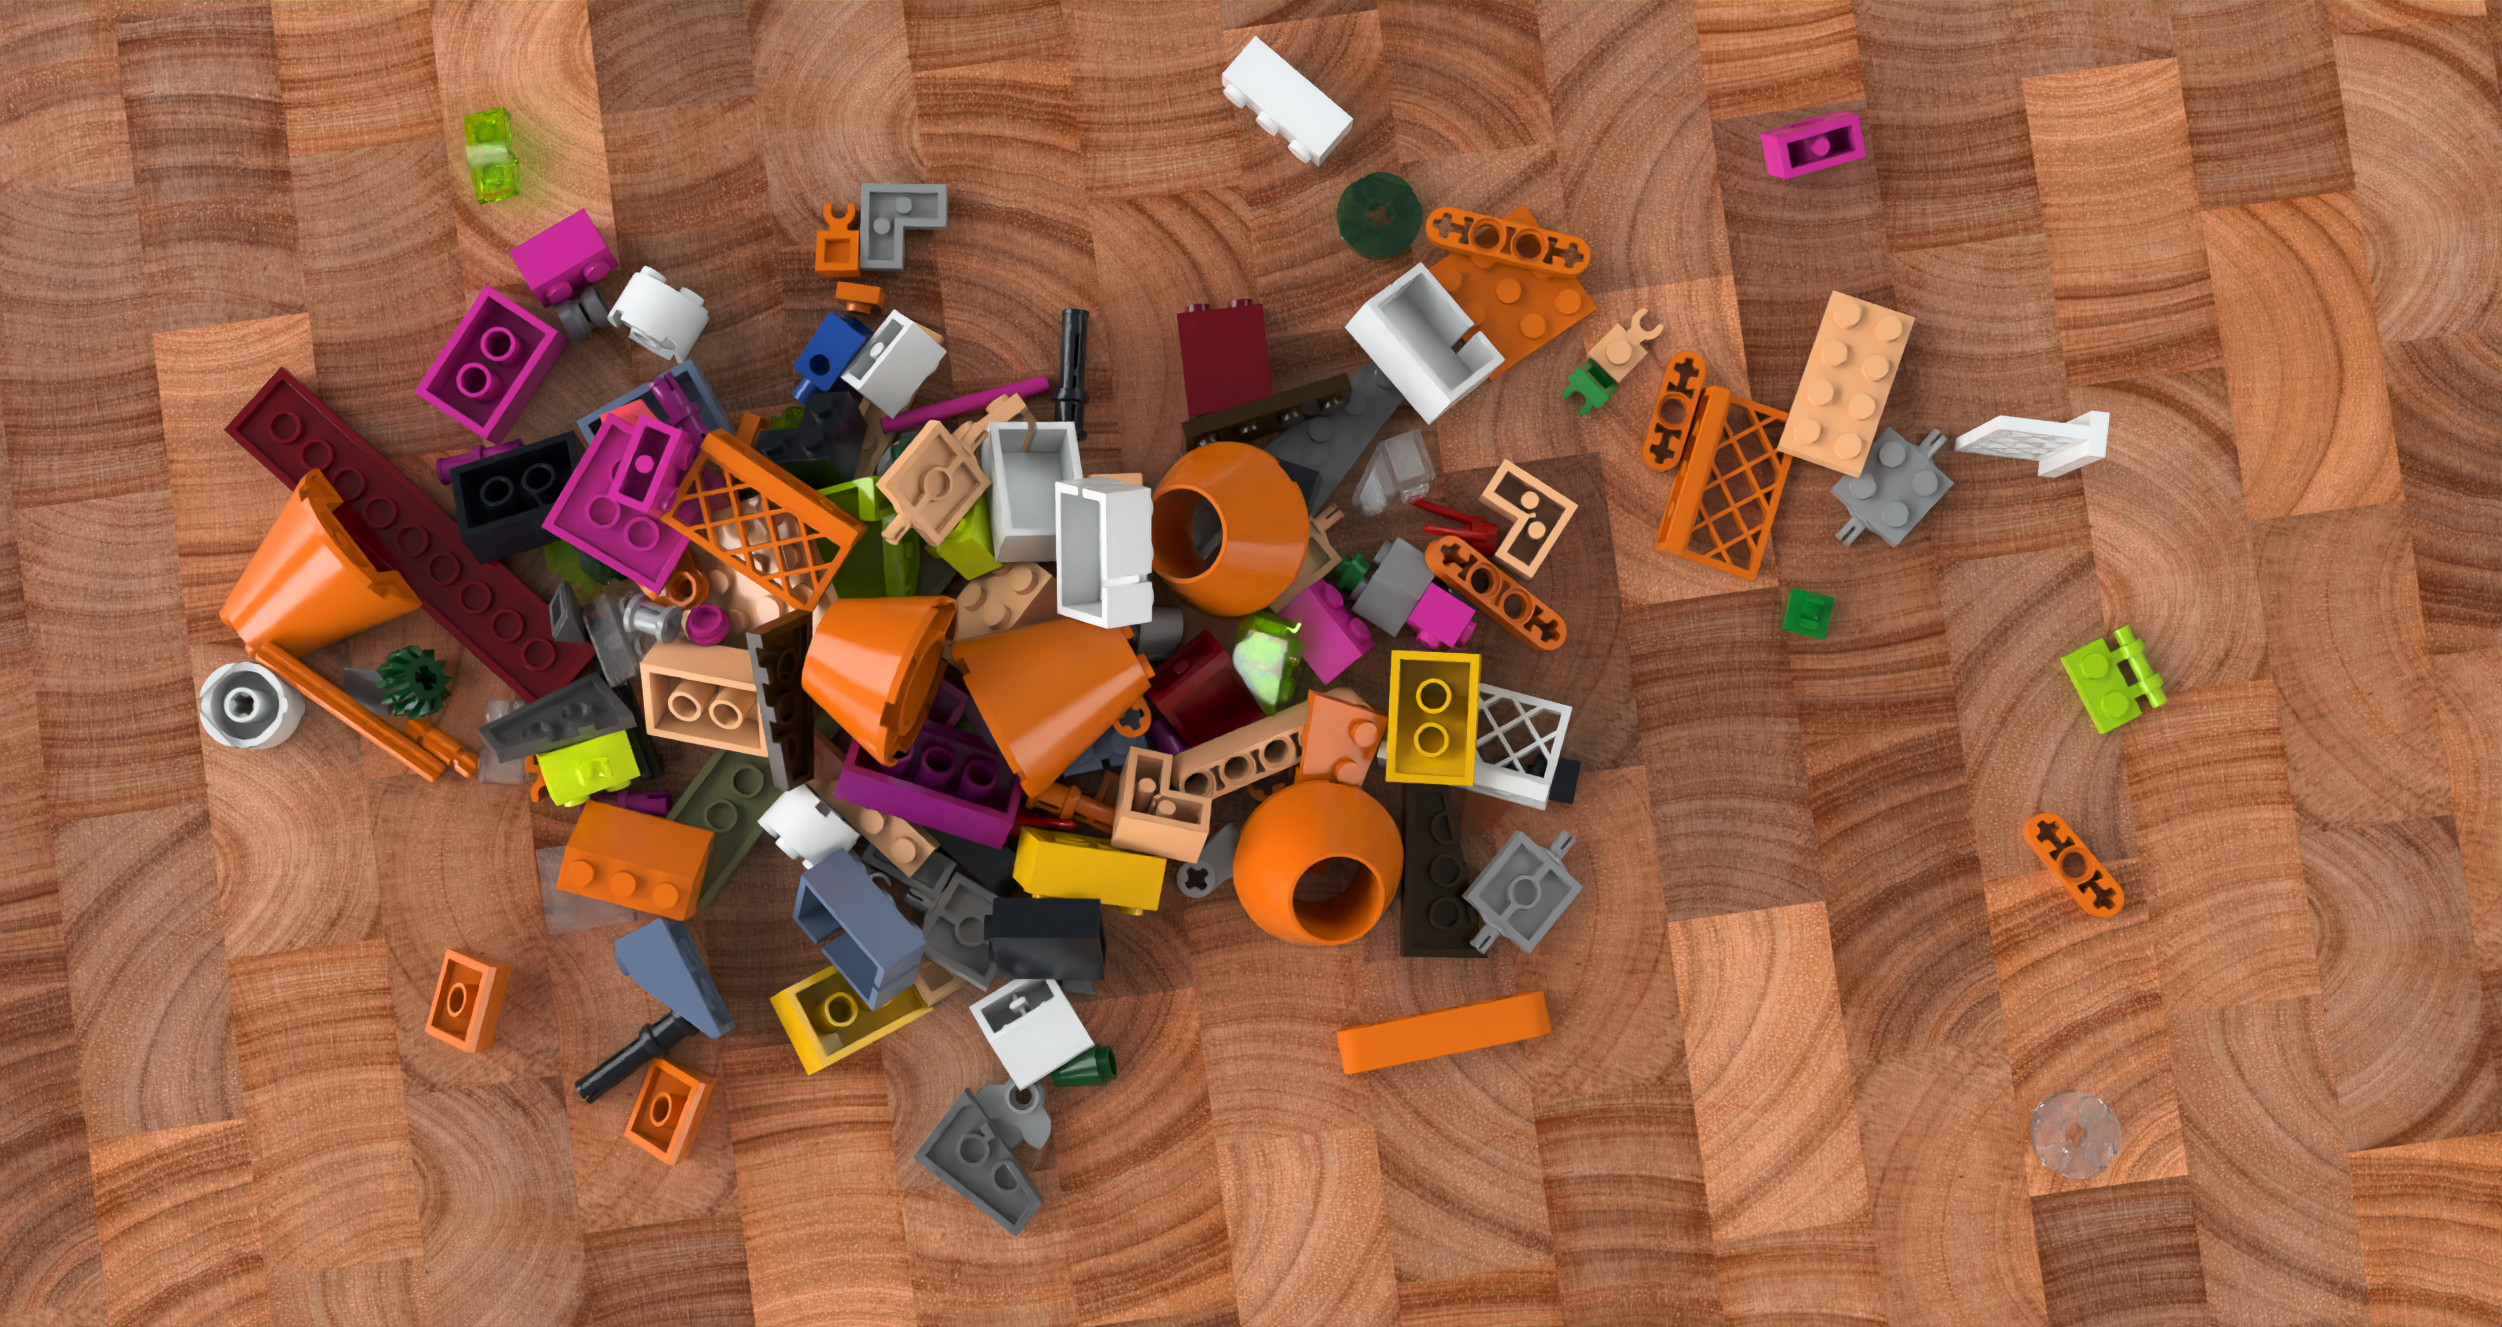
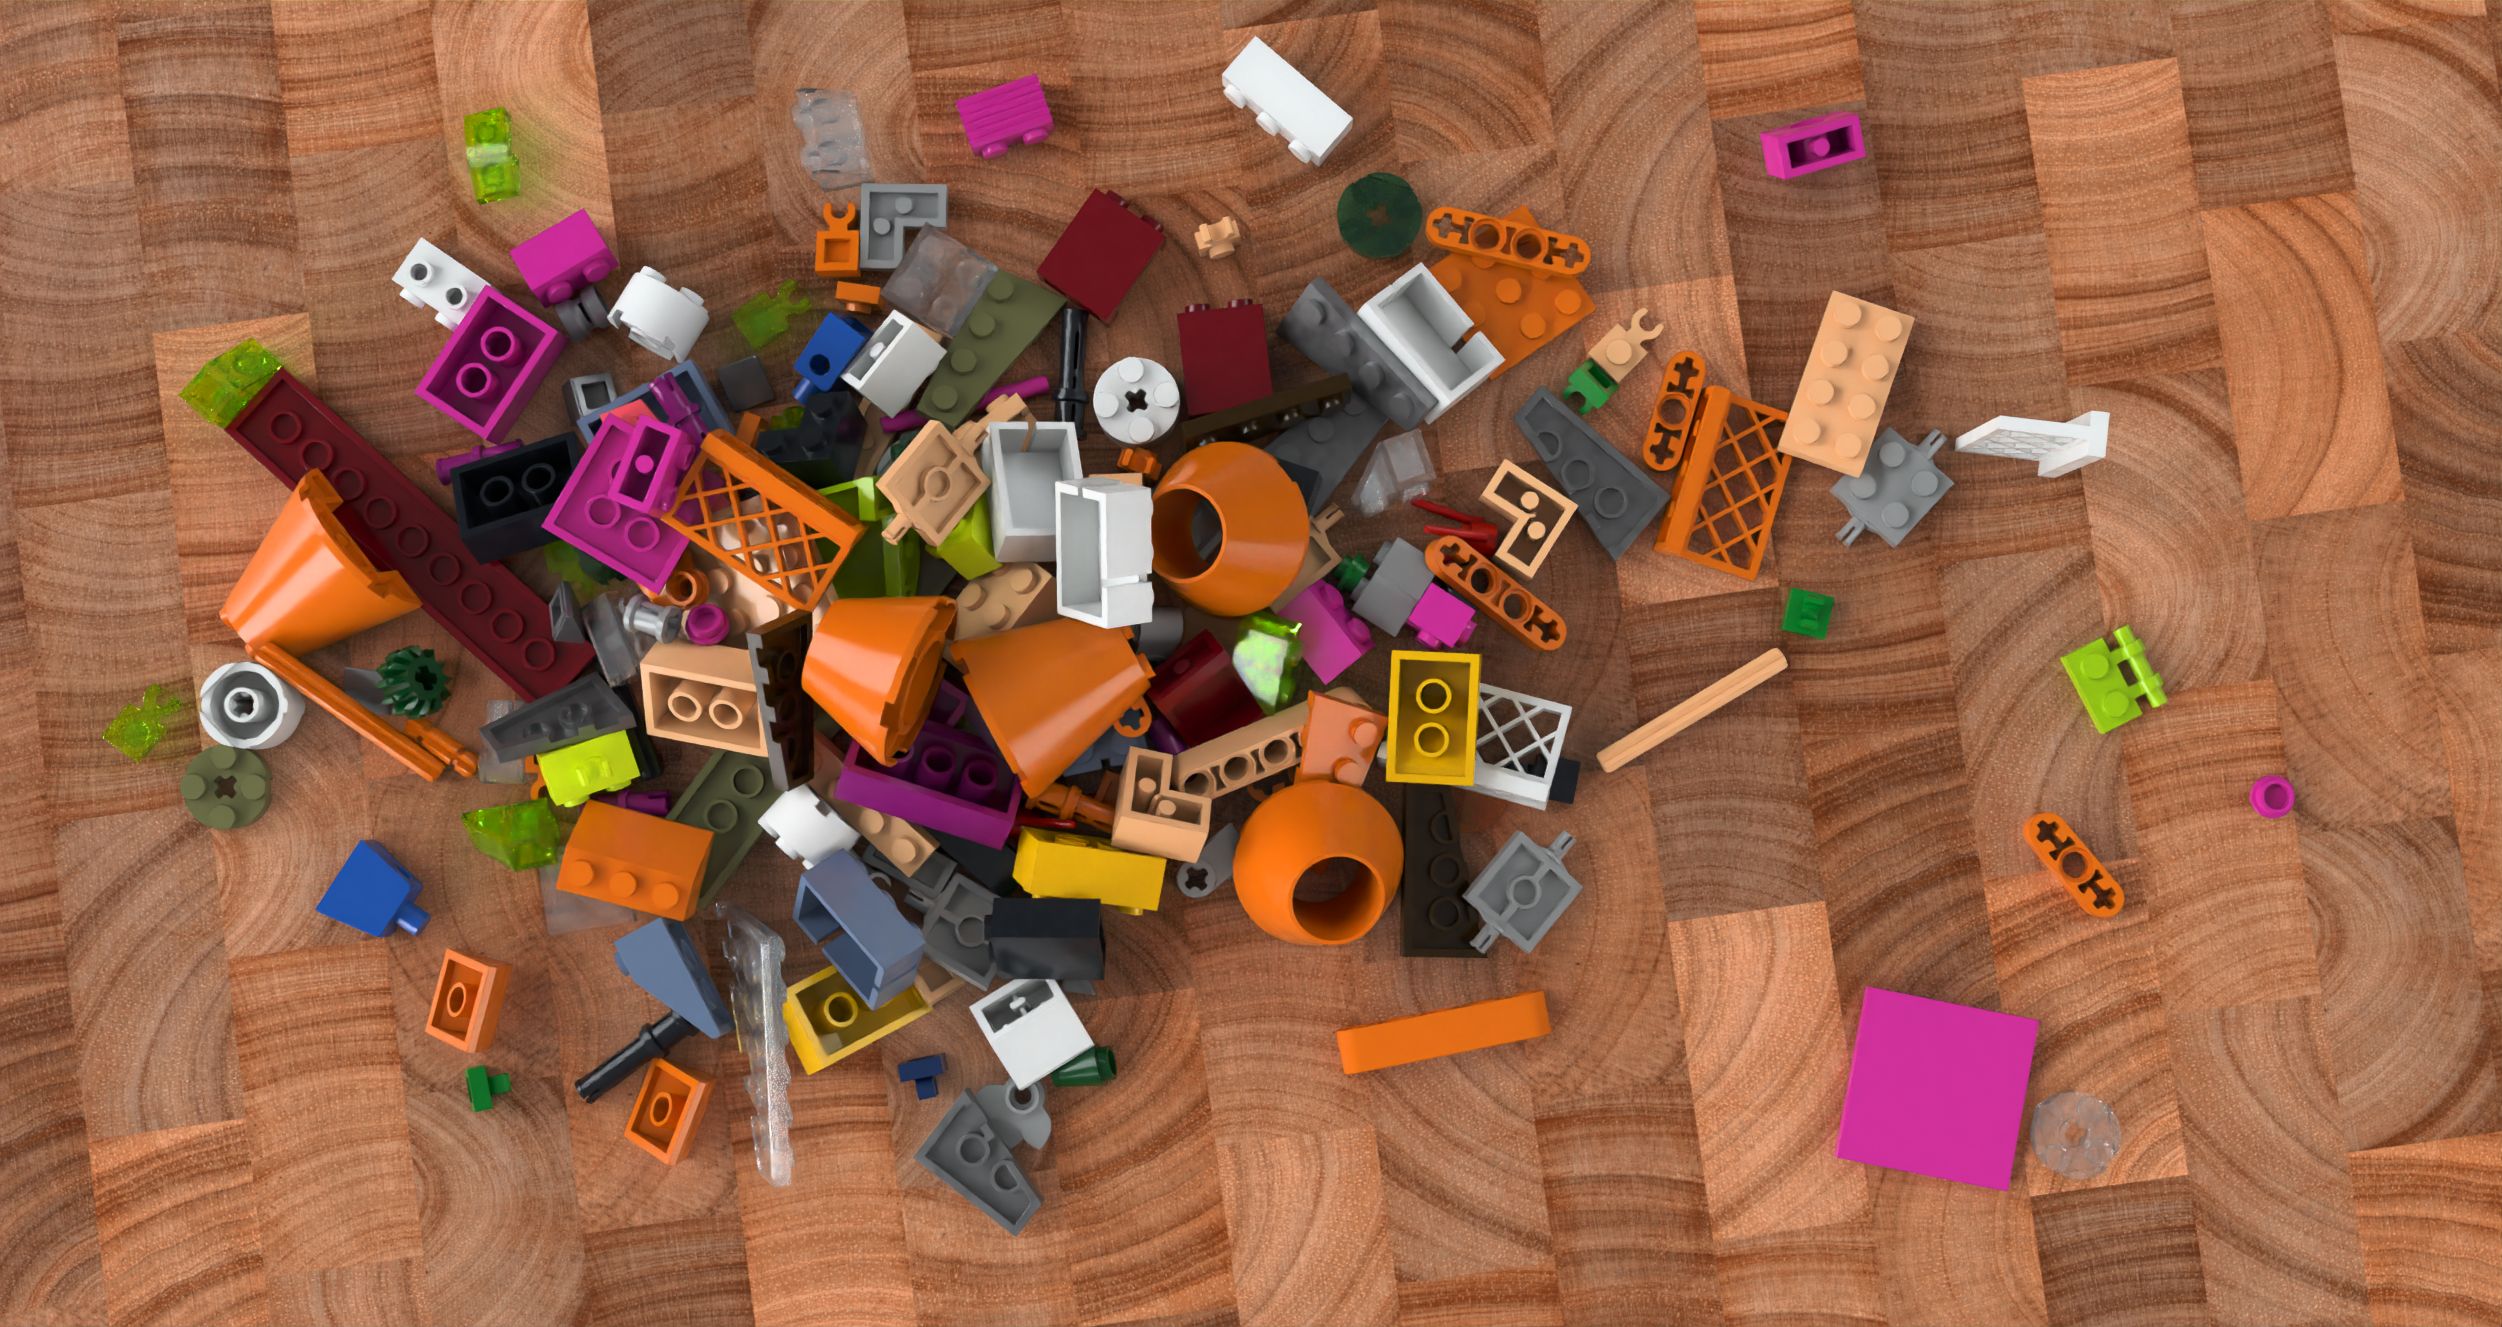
(138, 730): none -> clear neon green plate
(202, 787): none -> olive plate
(230, 382): none -> clear neon green slope
(375, 893): none -> blue torso
(440, 282): none -> white brick
(481, 1087): none -> green tile
(516, 834): none -> clear neon green slope
(587, 394): none -> flat silver slope
(746, 383): none -> flat silver slope
(761, 1031): none -> clear wing
(764, 318): none -> clear neon green plate
(834, 137): none -> clear slope
(923, 1072): none -> dark blue tile
(938, 282): none -> clear slope
(987, 347): none -> olive wing
(1006, 117): none -> dark pink brick
(1102, 255): none -> dark red panel
(1132, 379): none -> white brick
(1142, 462): none -> orange plate
(1218, 239): none -> light nougat plate
(1341, 342): none -> flat silver wing
(1606, 486): none -> flat silver wing
(1692, 710): none -> light nougat axle
(1936, 1088): none -> dark pink tile
(2272, 796): none -> dark pink plate

